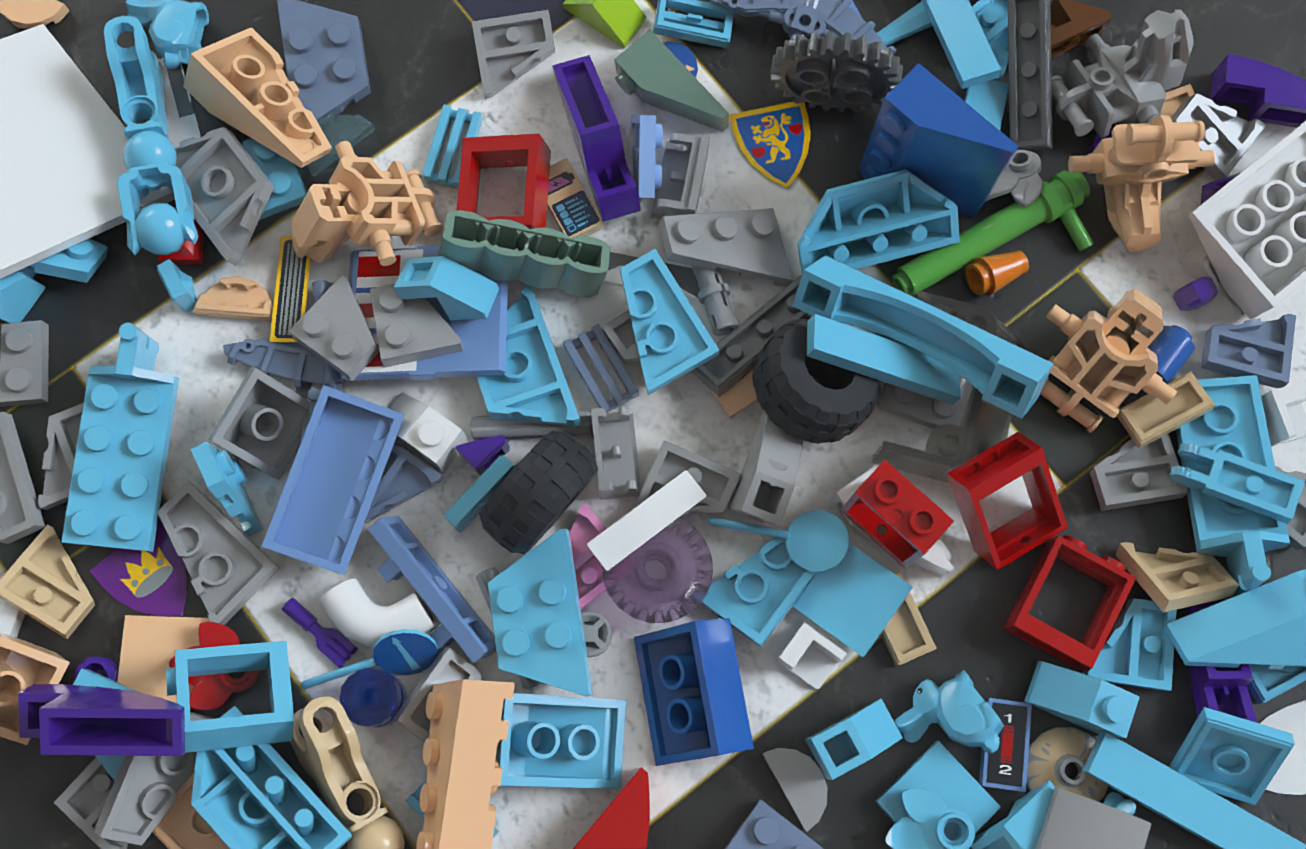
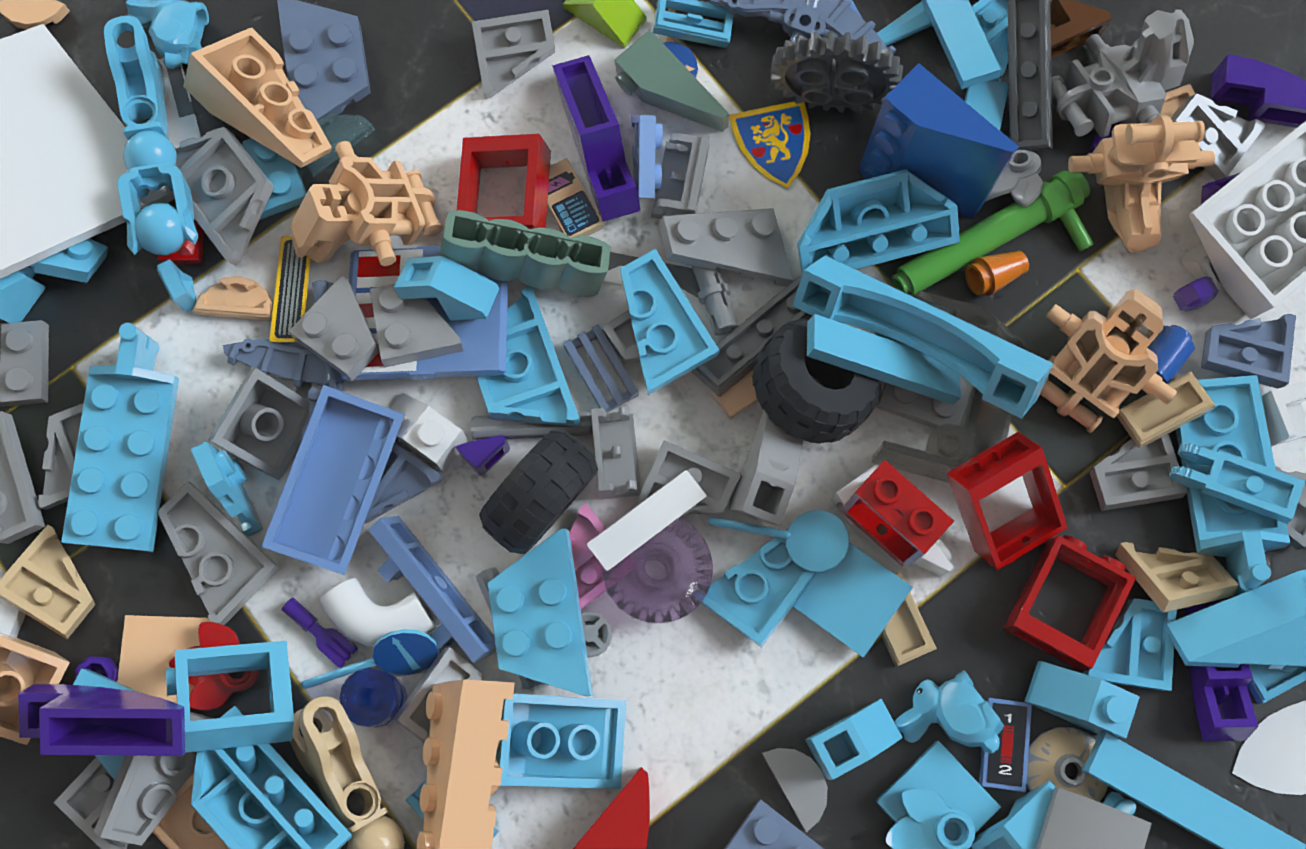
(146, 579): dark purple sticker -> none
(459, 118): medium azure tile -> none
(474, 499): medium azure tile -> none
(693, 691): blue slope -> none
(810, 656): white panel -> none
(1232, 755): medium azure tile -> none

